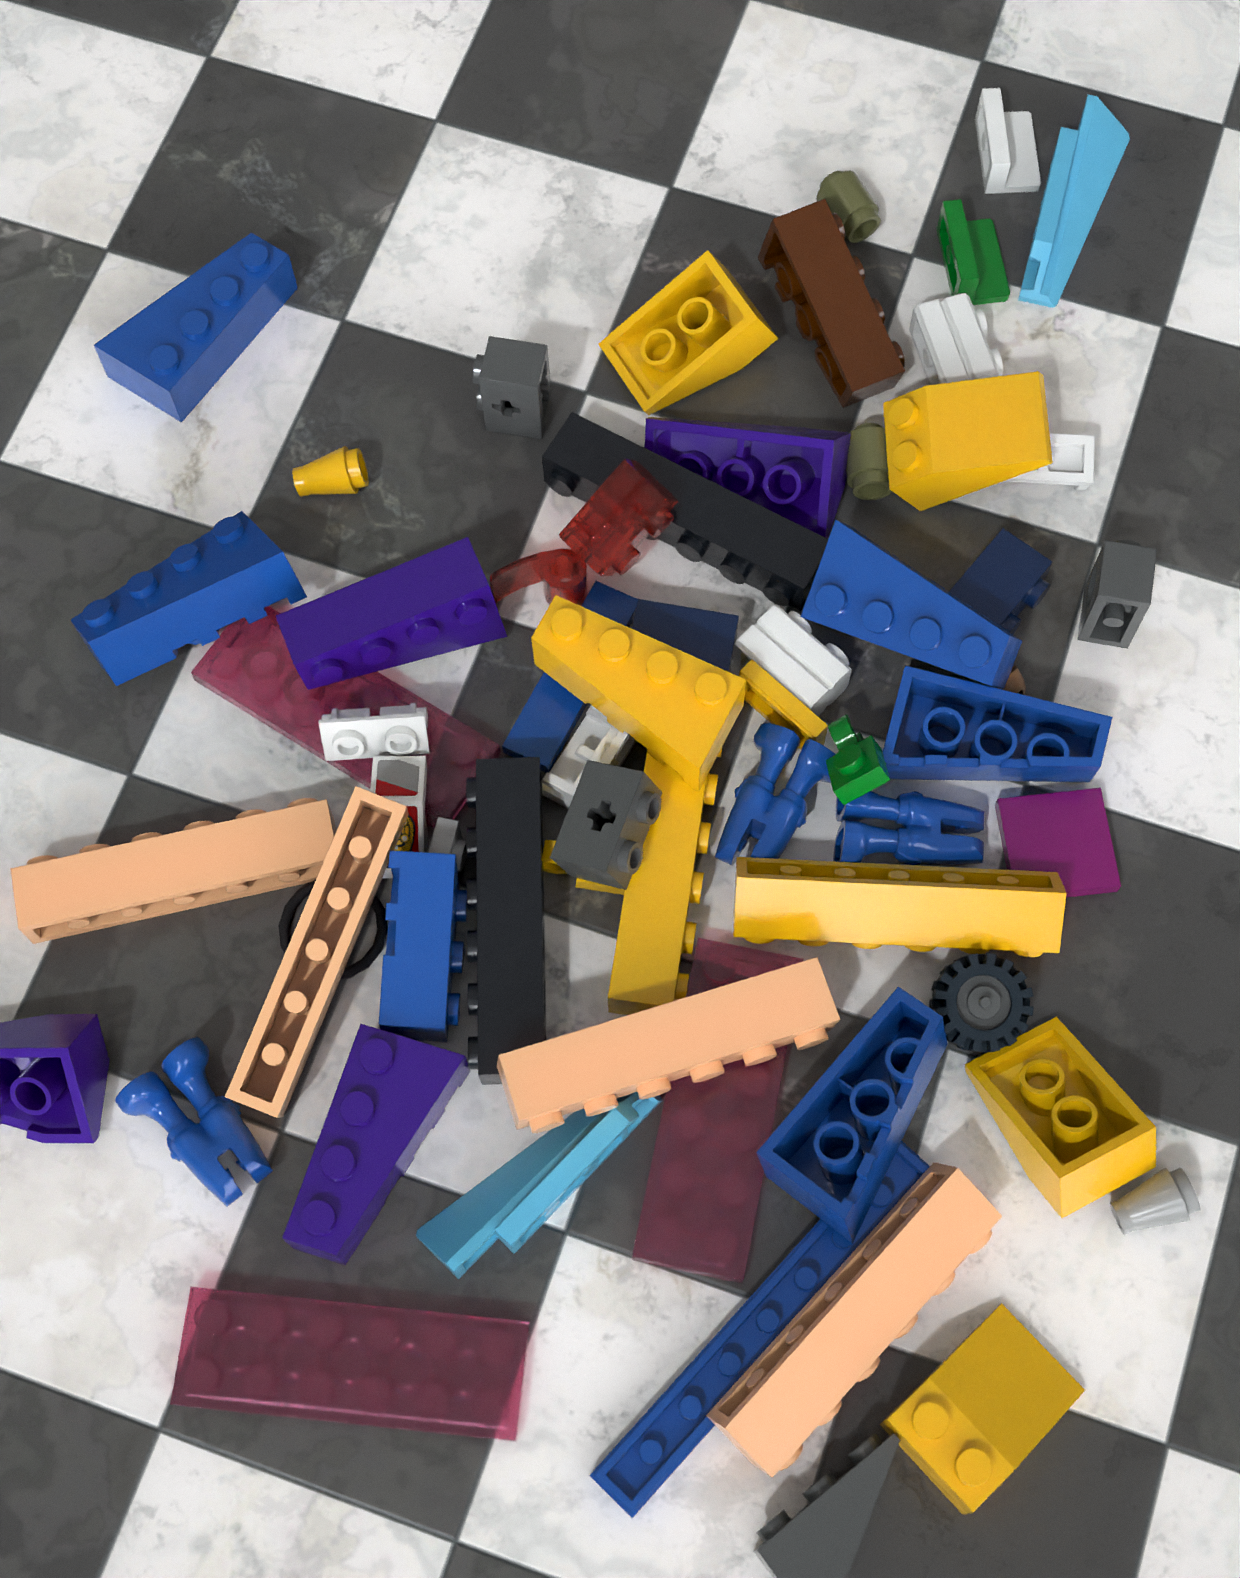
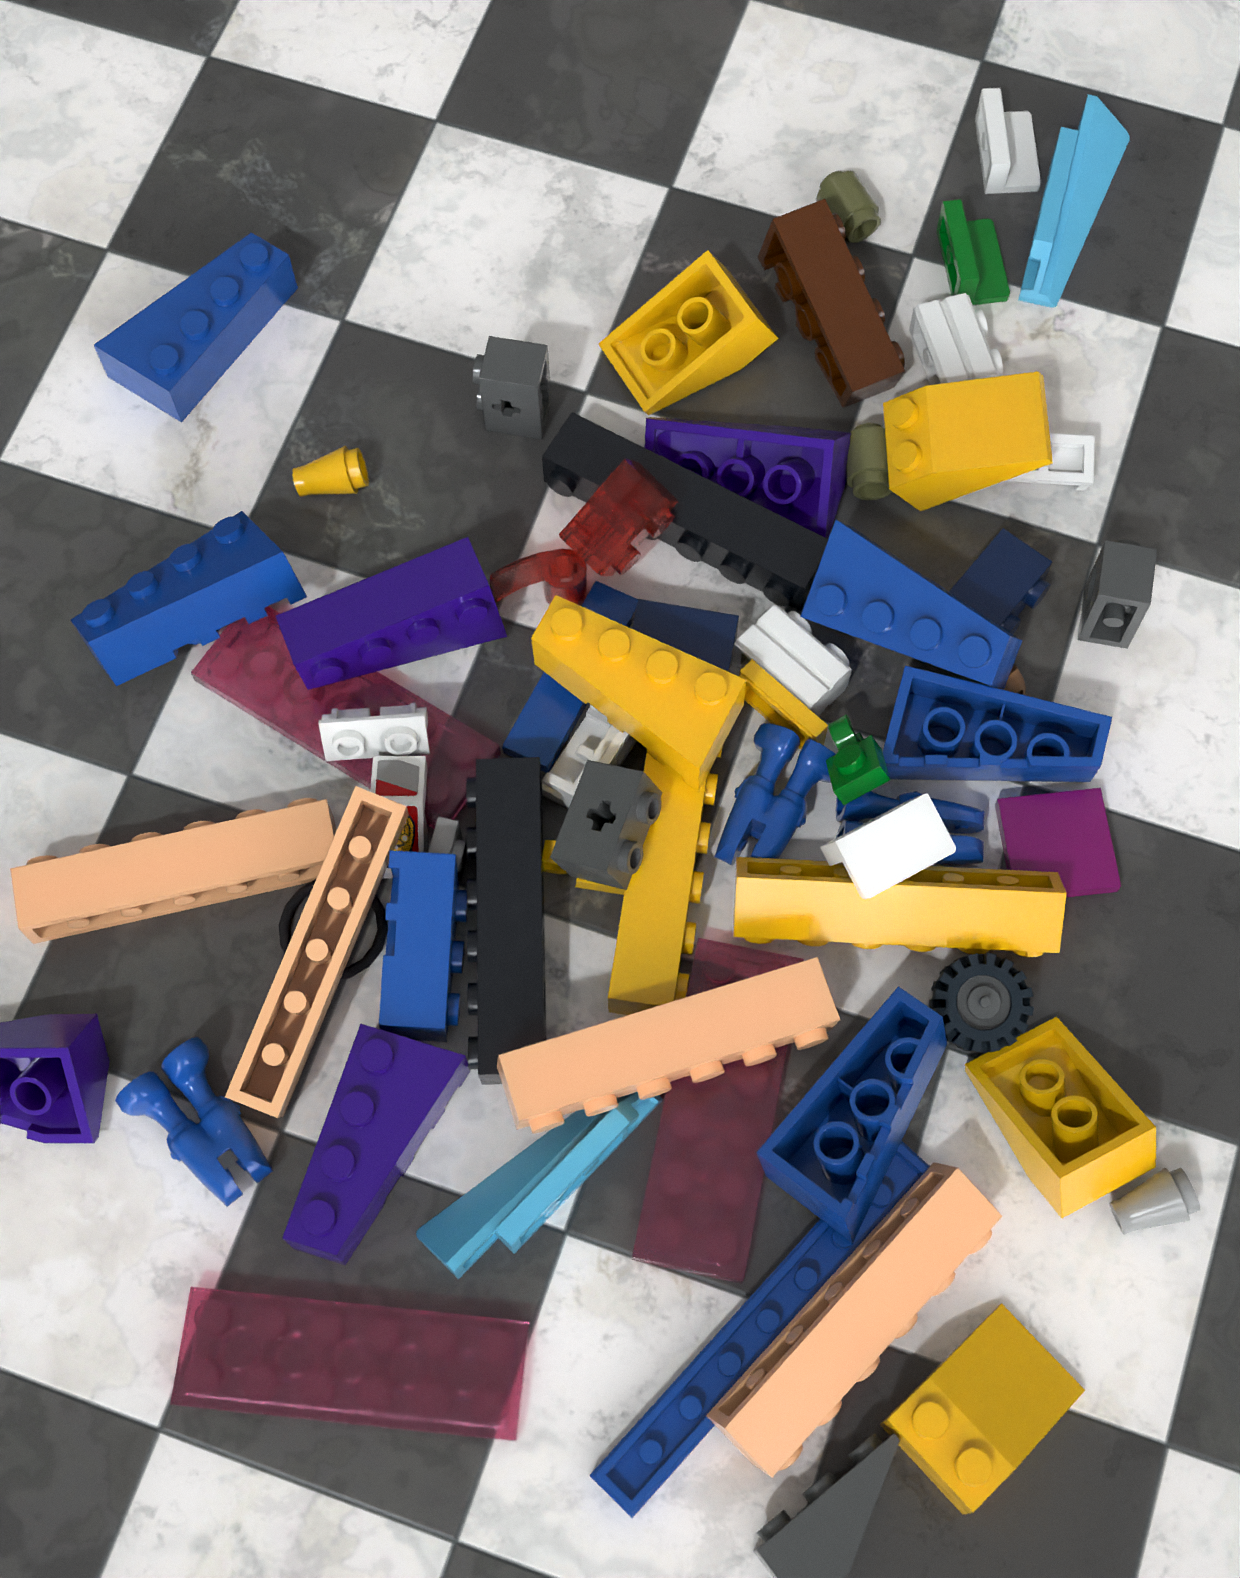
(892, 846): none -> white panel

